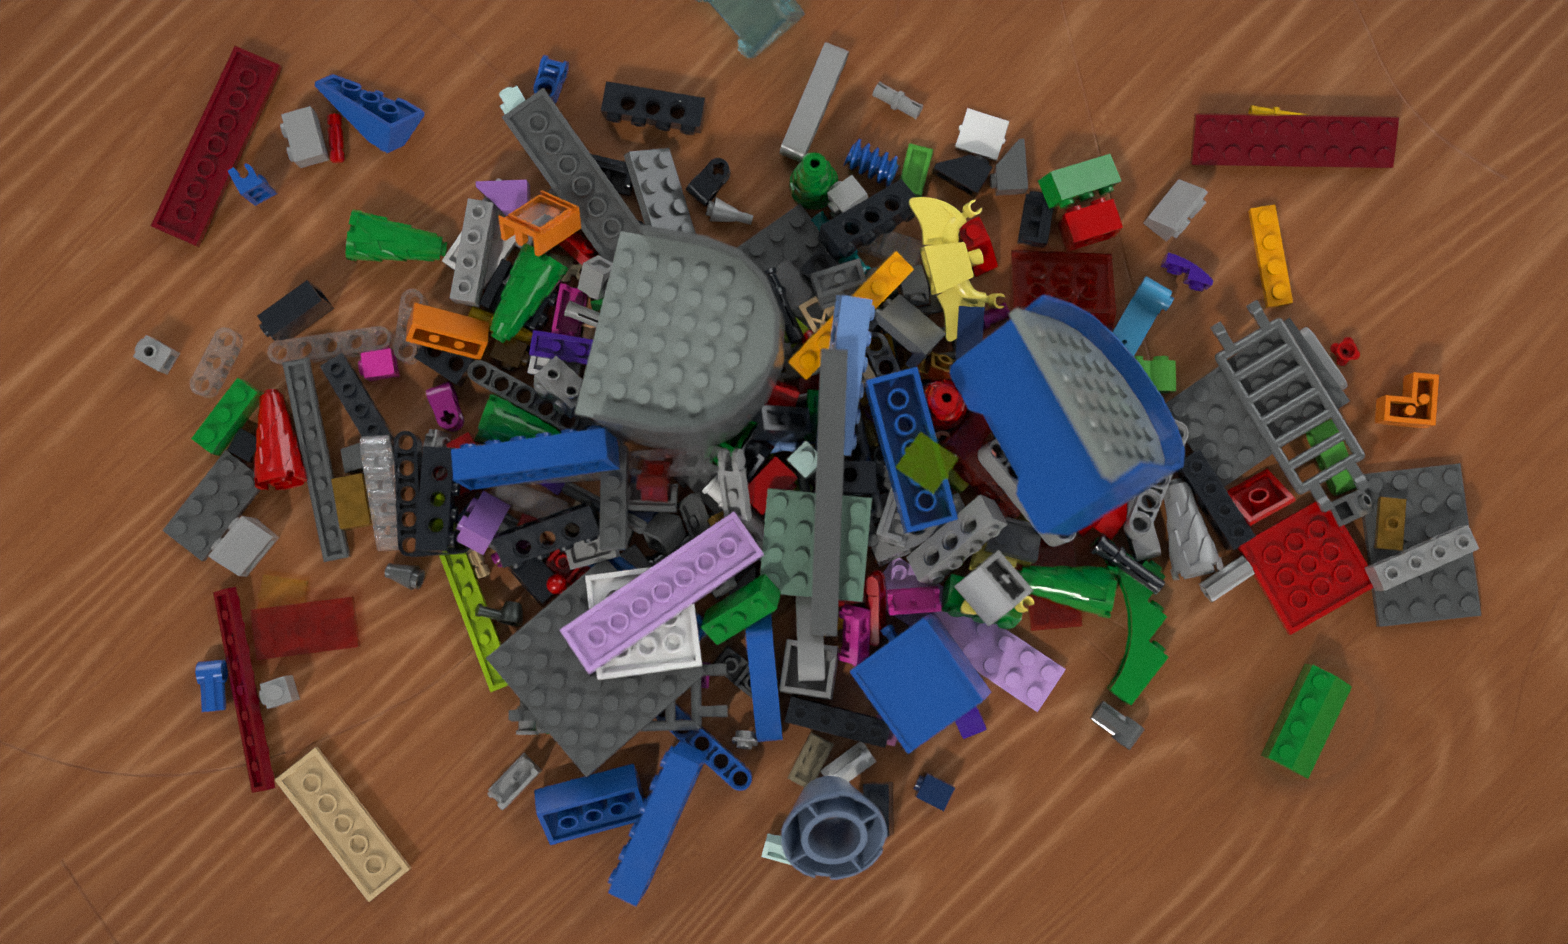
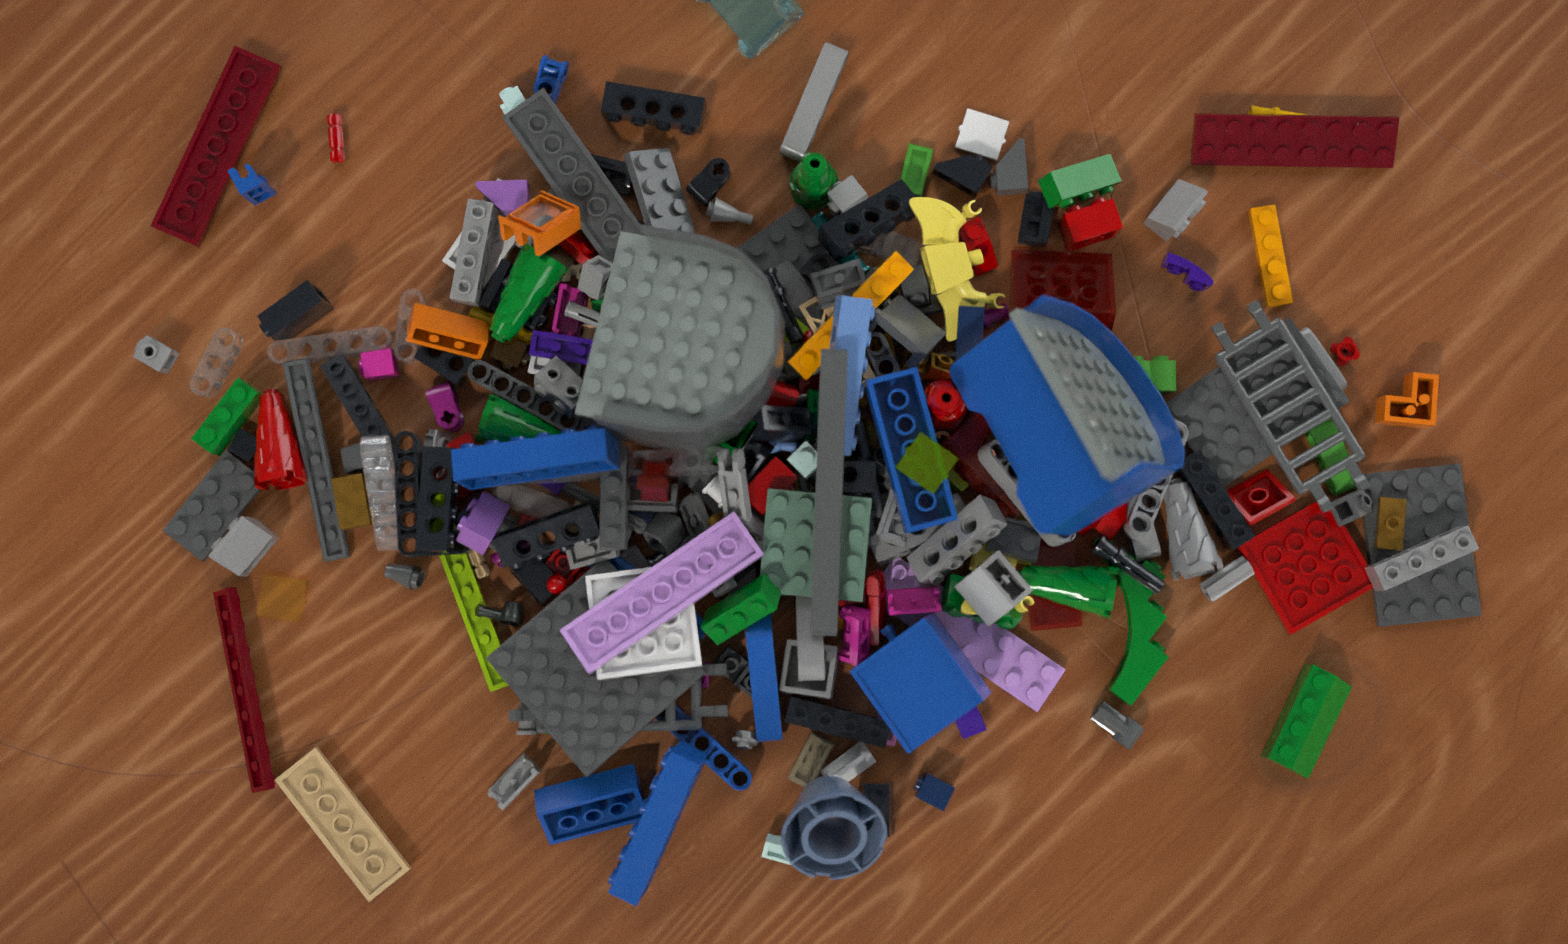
(212, 680): blue piece -> none
(279, 692): light grey brick -> none
(304, 137): light grey brick -> none
(305, 628): clear red plate -> none
(377, 118): blue wedge -> none
(380, 239): green cone -> none
(872, 162): blue piece -> none
(897, 100): light grey pin -> none
(1141, 313): dark azure door -> none

